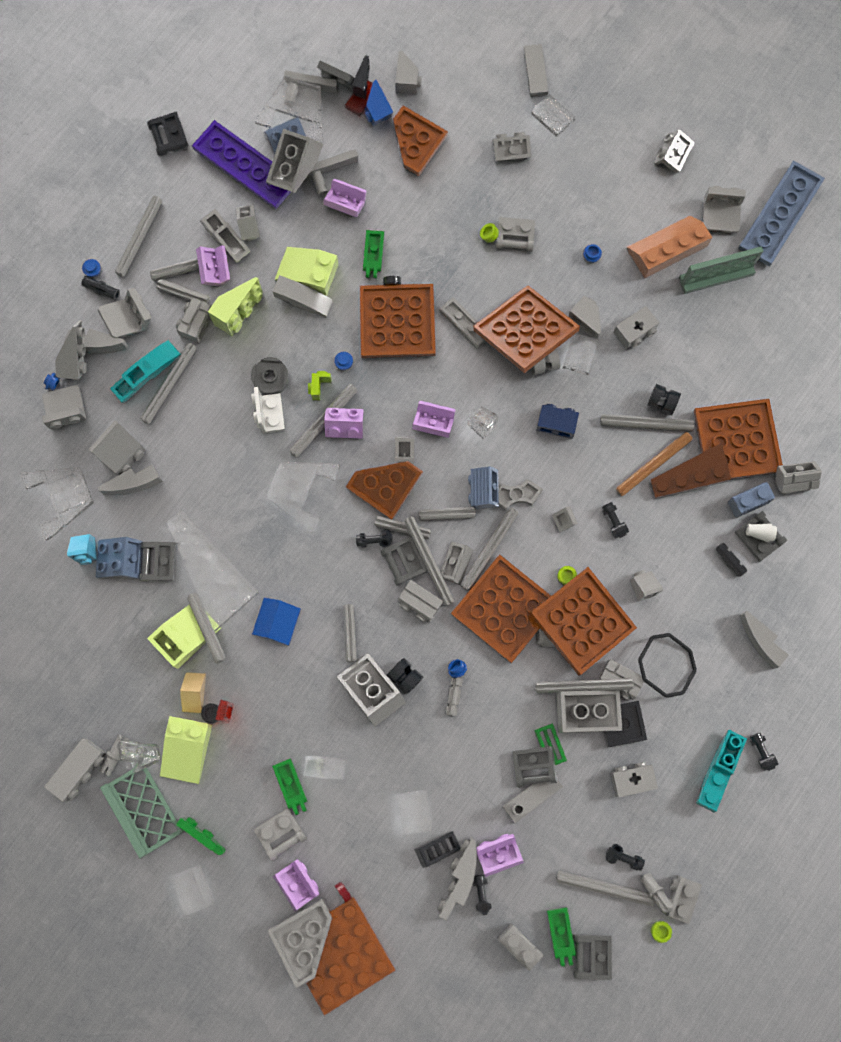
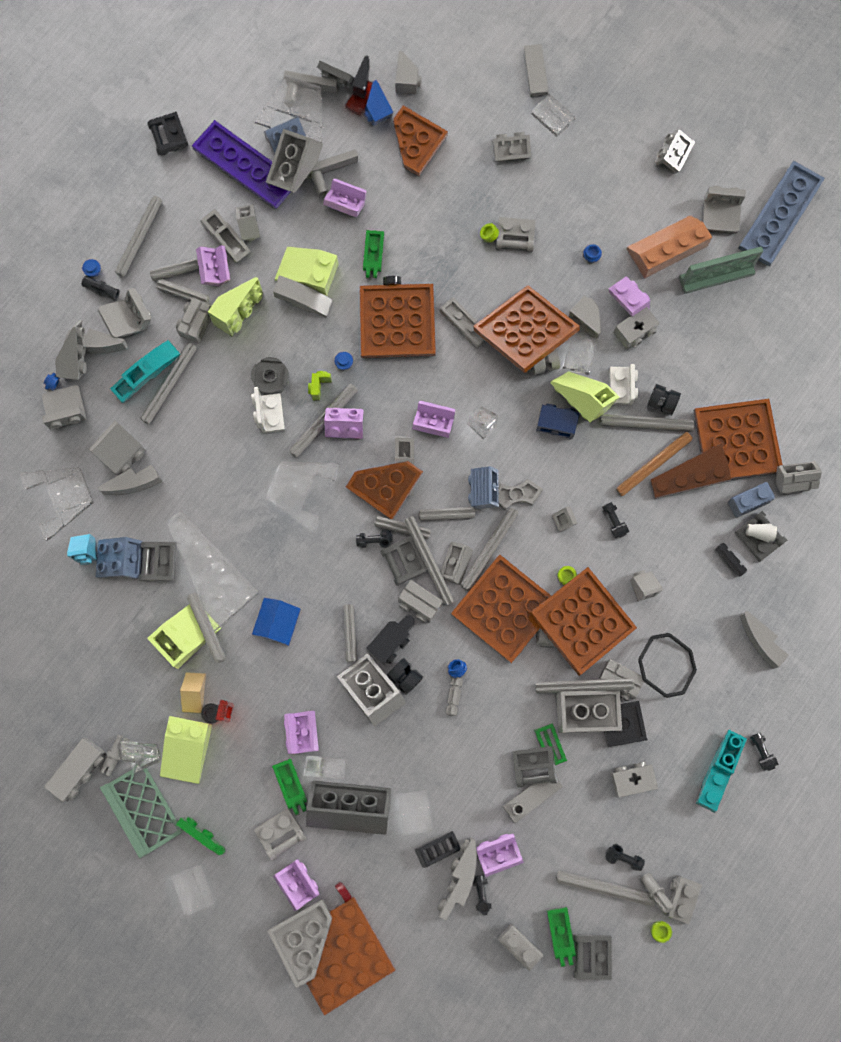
(301, 732): none -> lavender bracket
(348, 807): none -> dark grey slope
(390, 639): none -> black hinge
(585, 394): none -> yellowish green slope
(623, 384): none -> white bracket
(629, 296): none -> lavender bracket

